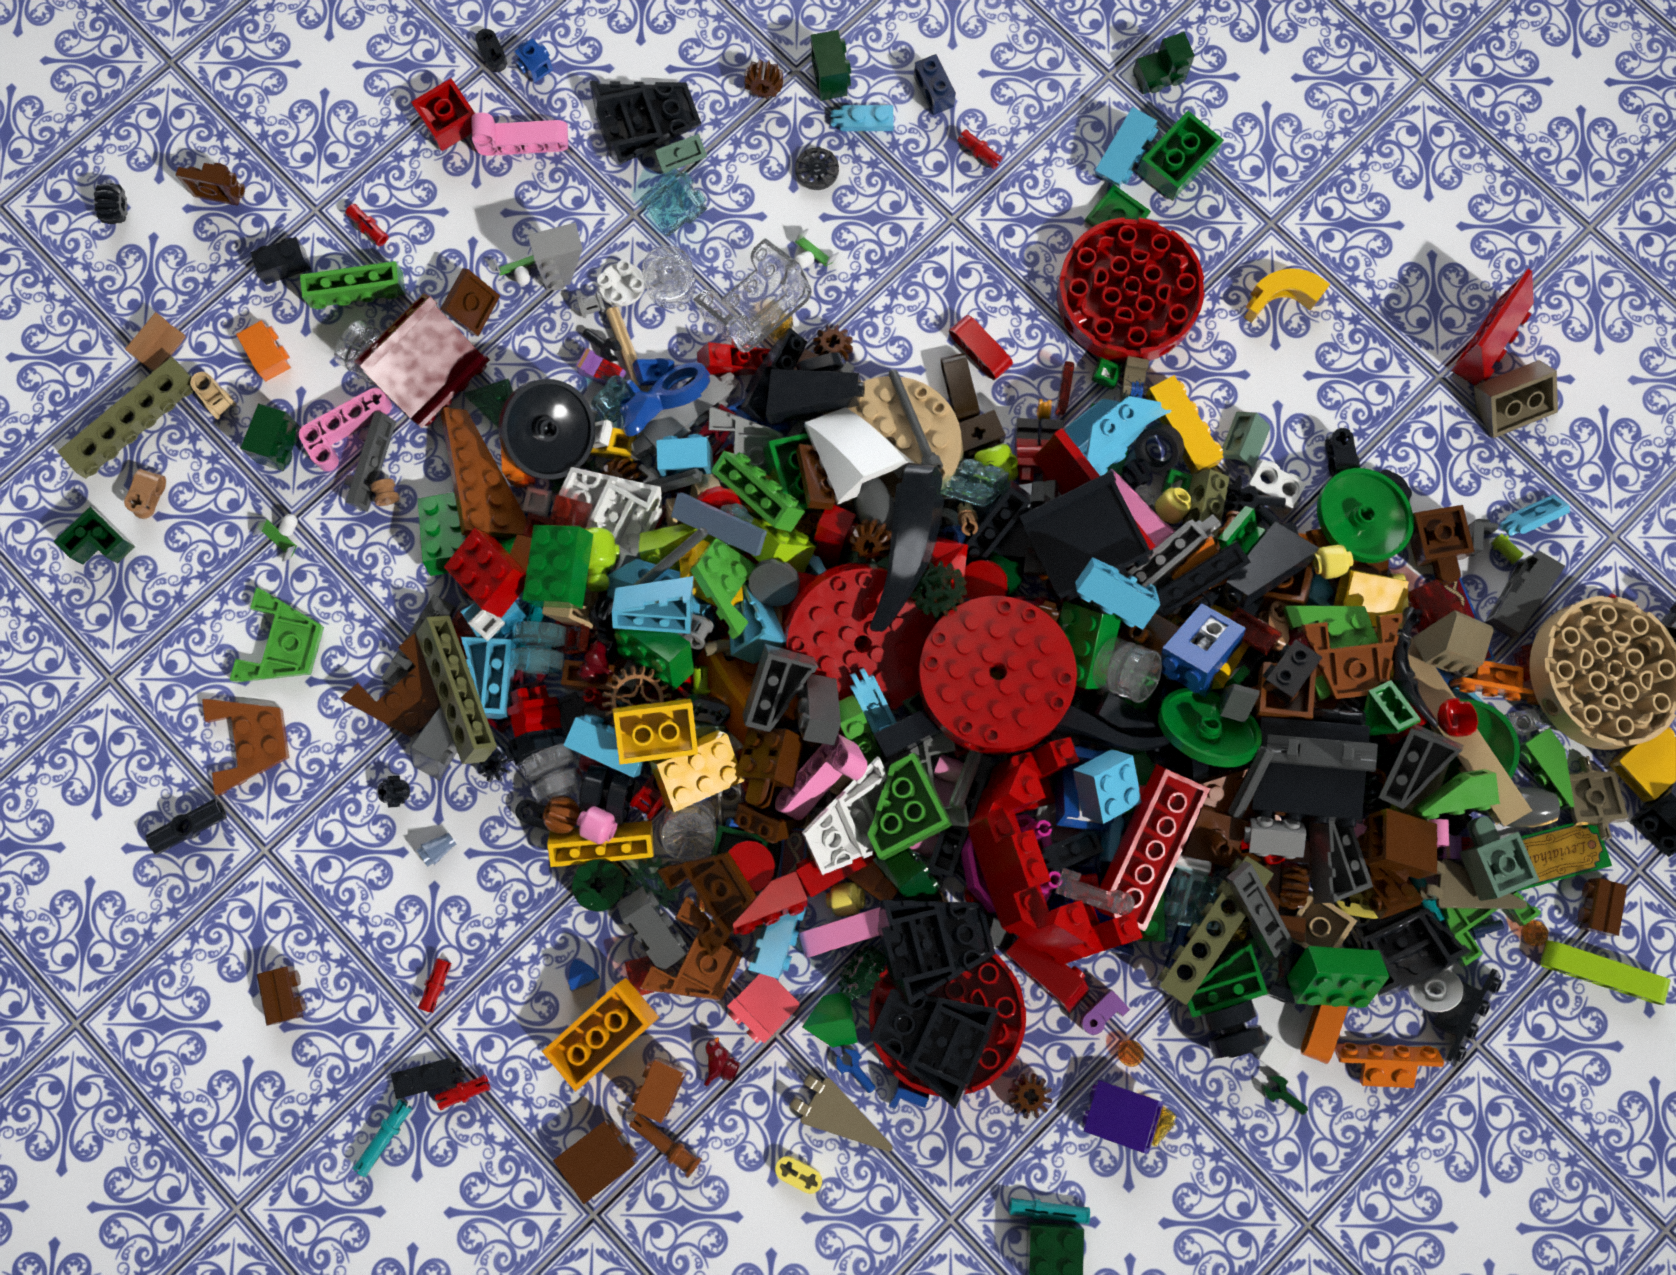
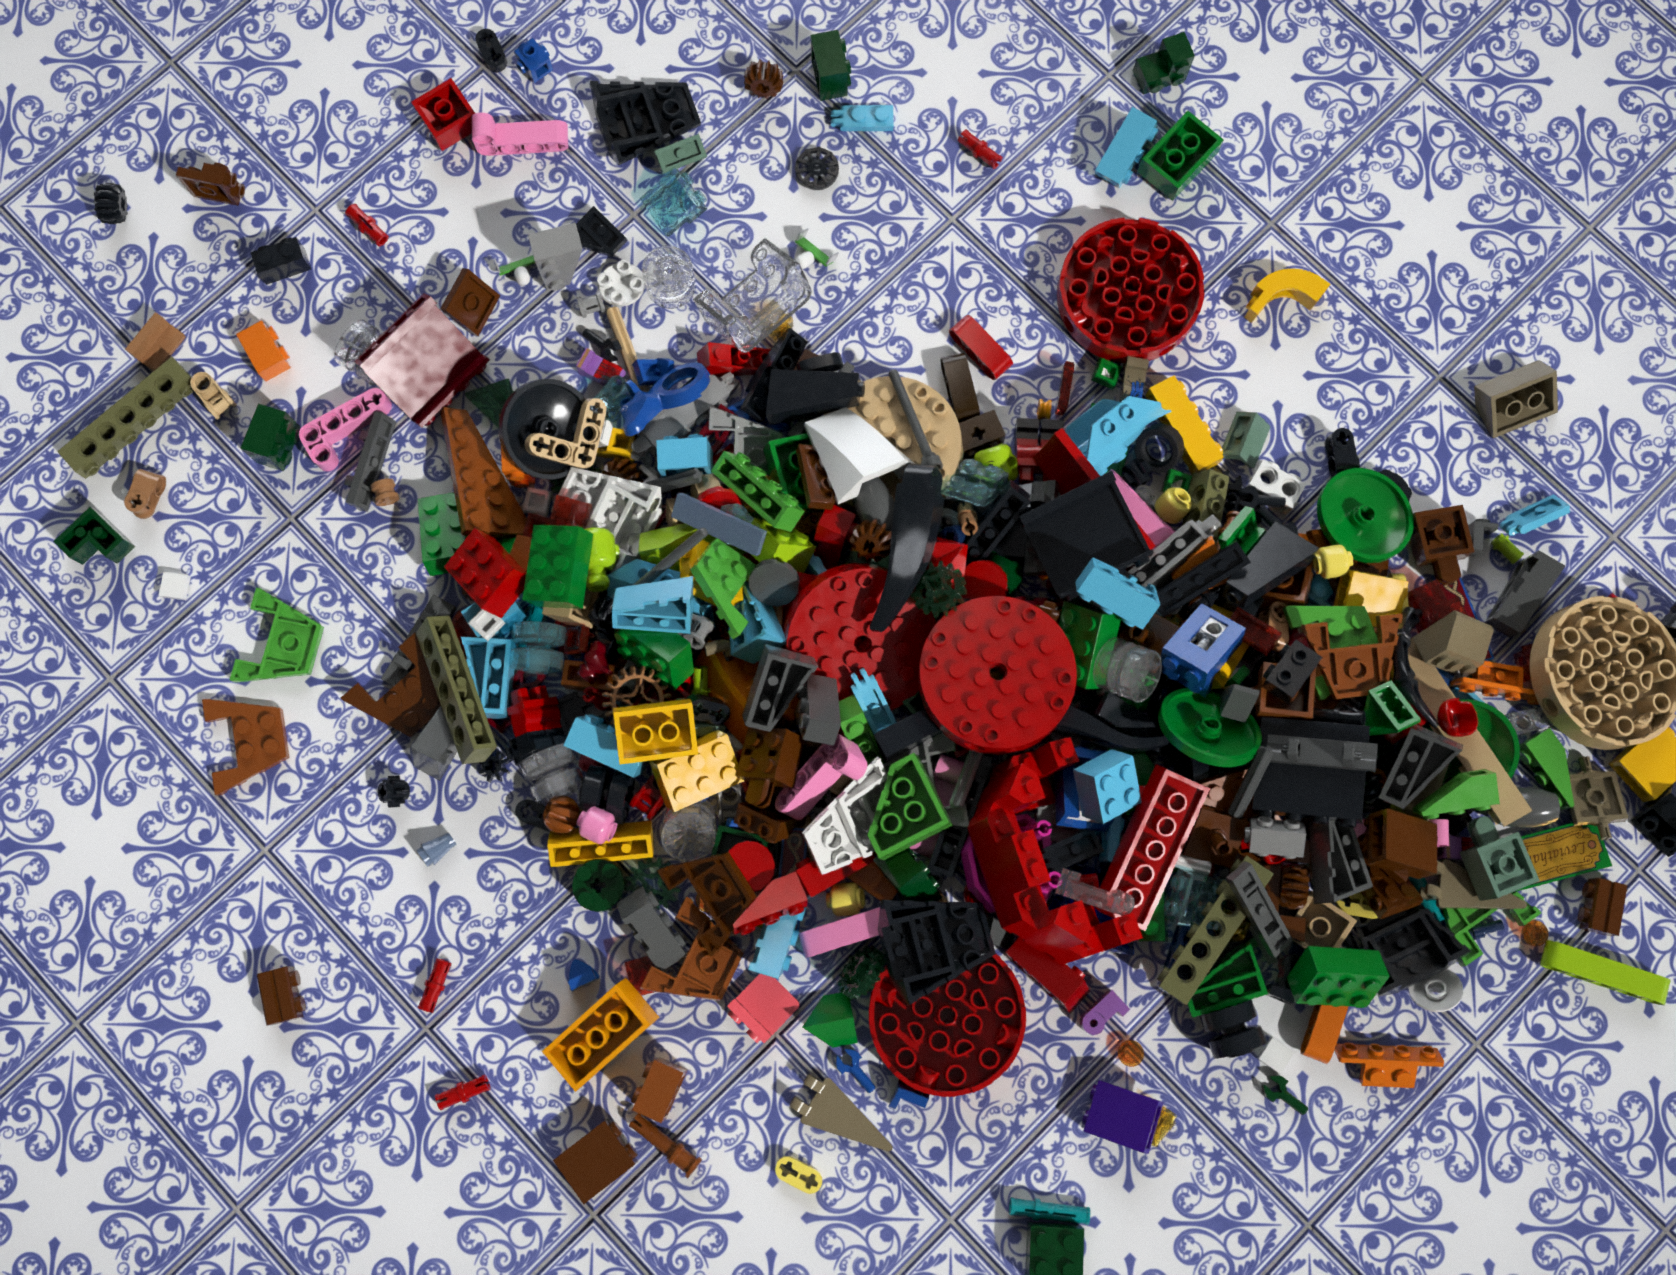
(173, 833): black piece -> none
(174, 586): none -> white tile
(279, 535): piece -> none
(352, 285): bright green brick -> none
(388, 1129): teal pin -> none
(425, 1077): black hinge -> none
(573, 449): none -> tan beam
(599, 234): none -> black wing
(720, 1062): dark red animal -> none
(826, 339): reddish brown gear -> none
(934, 84): dark blue brick -> none
(936, 1040): black wedge -> none
(1036, 1089): reddish brown gear -> none
(1116, 205): green tile -> none
(1463, 1018): black bracket -> none
(1497, 331): red slope -> none

